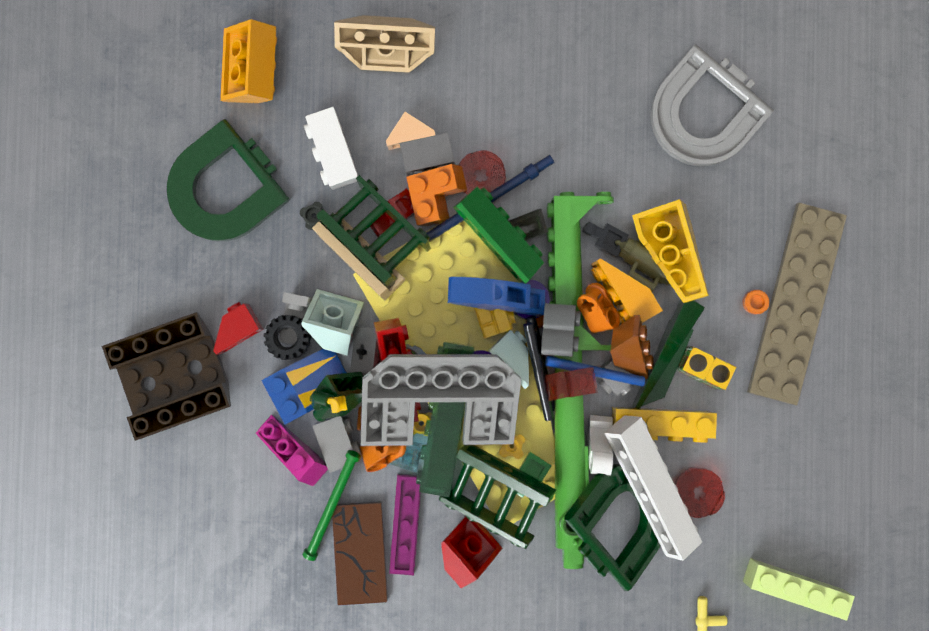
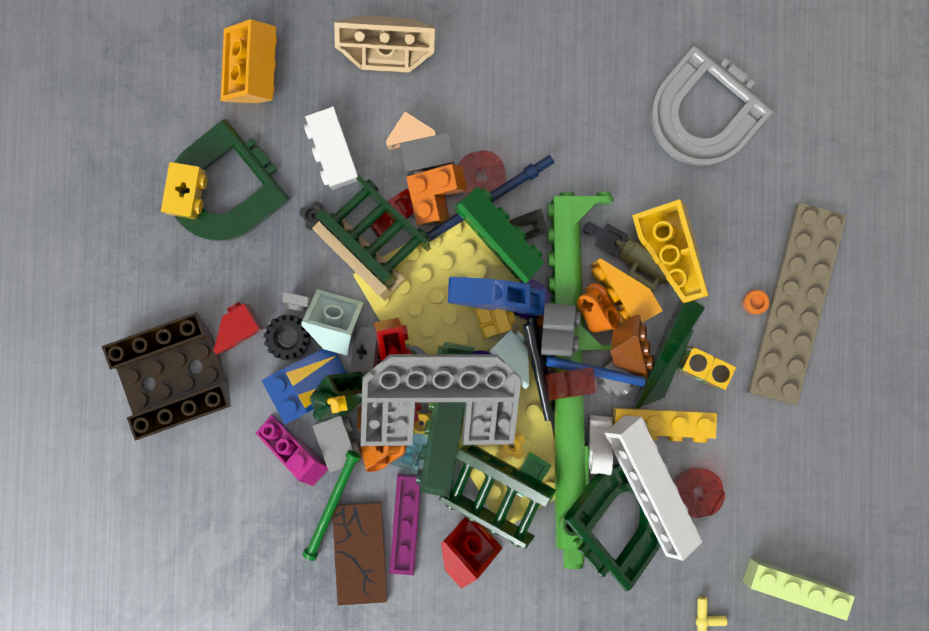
(179, 179): none -> yellow brick

